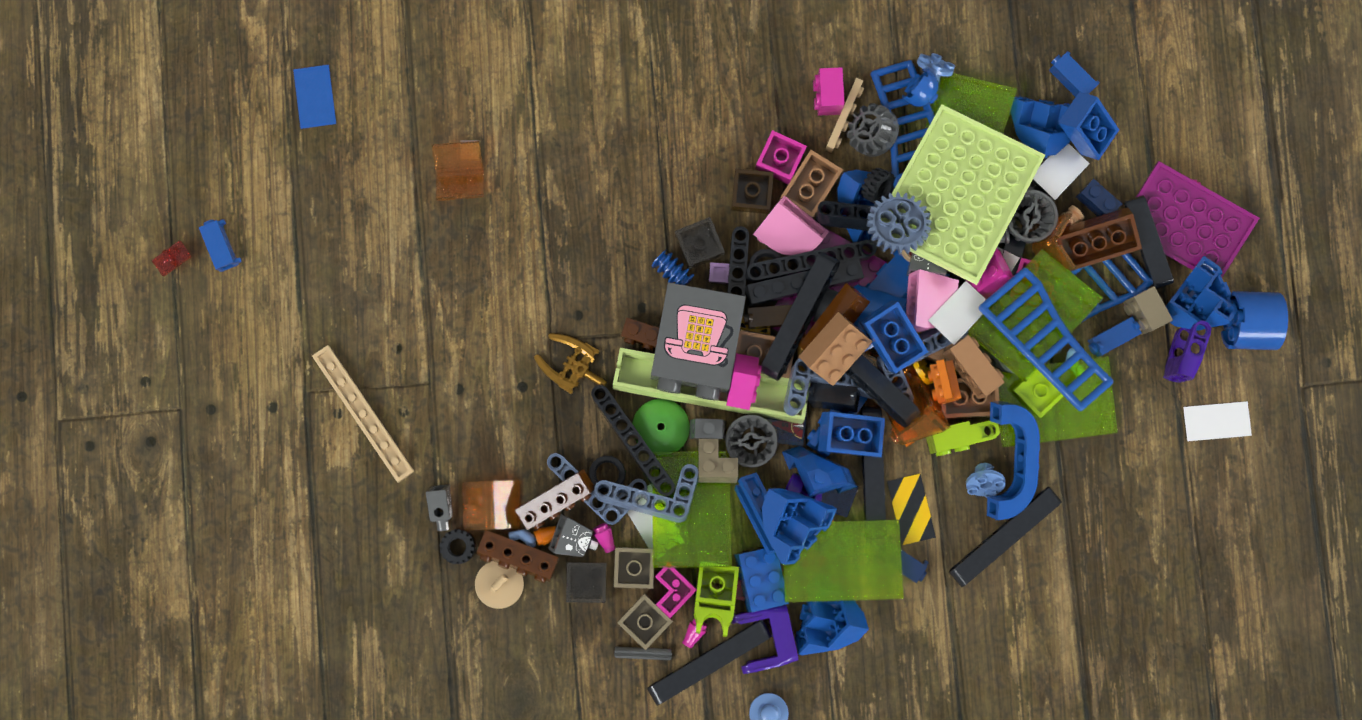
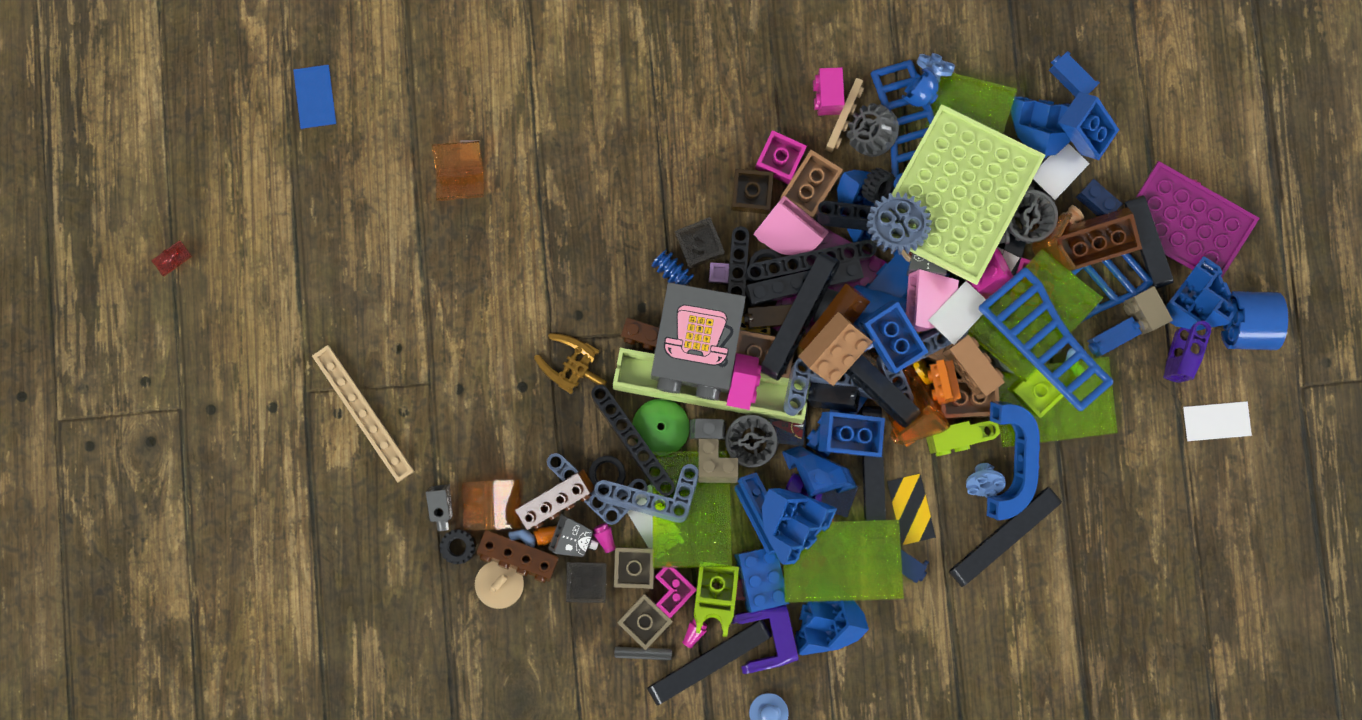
(218, 245): blue brick -> none

